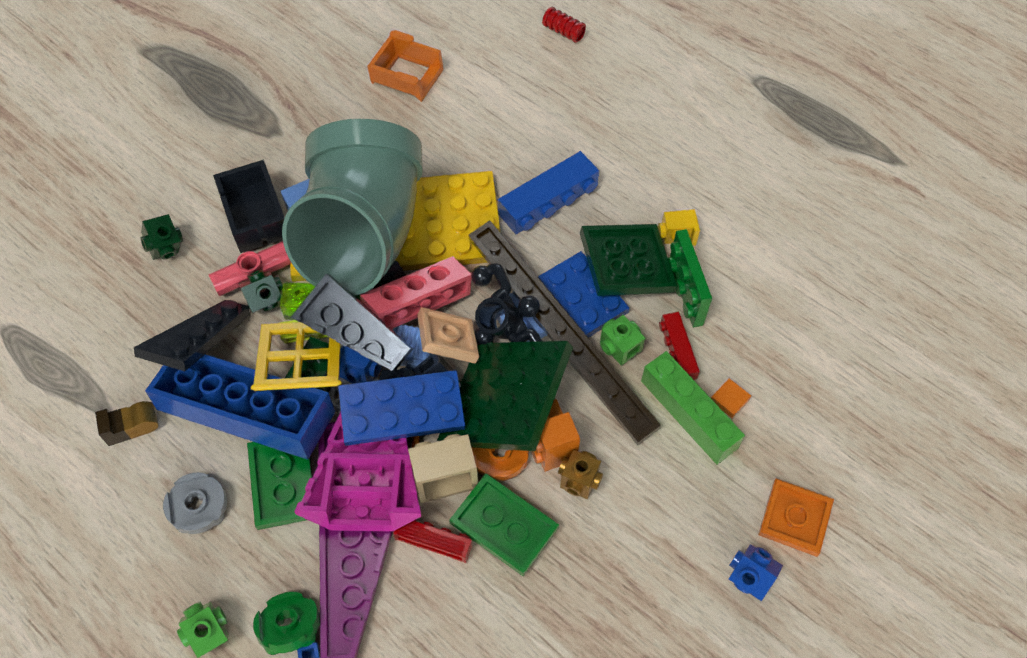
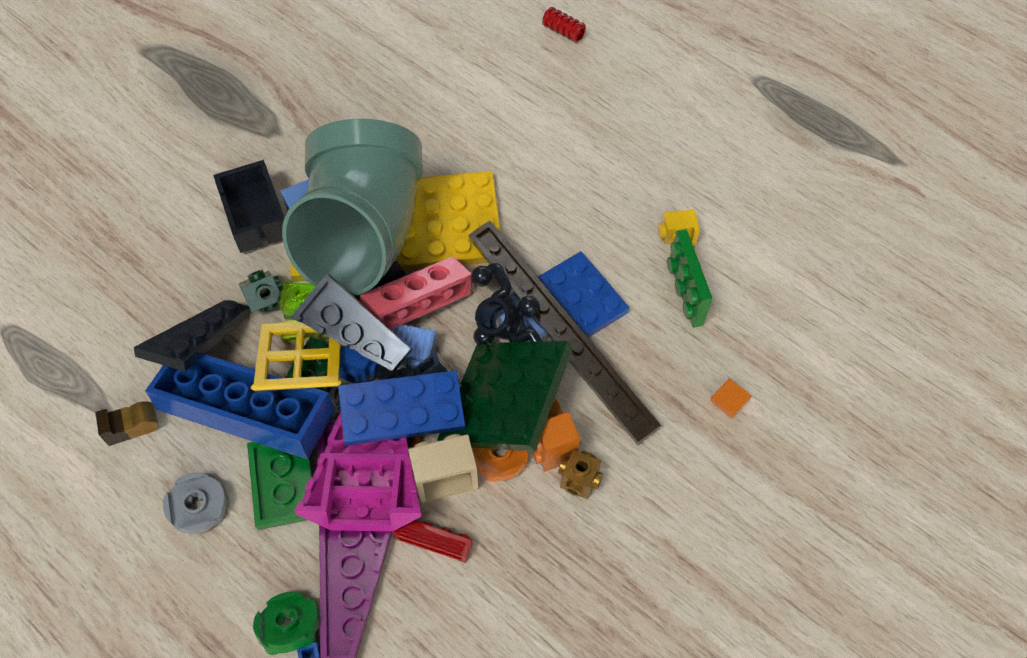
(161, 237): dark green brick -> none
(203, 639): bright green brick -> none
(267, 259): coral piece -> none
(403, 46): orange piece -> none
(447, 335): light nougat tile -> none
(504, 524): green plate -> none
(548, 192): blue brick -> none
(621, 339): bright green brick -> none
(627, 259): dark green plate -> none
(678, 343): red piece -> none
(692, 408): bright green brick -> none
(754, 571): blue brick -> none
(796, 517): orange tile -> none

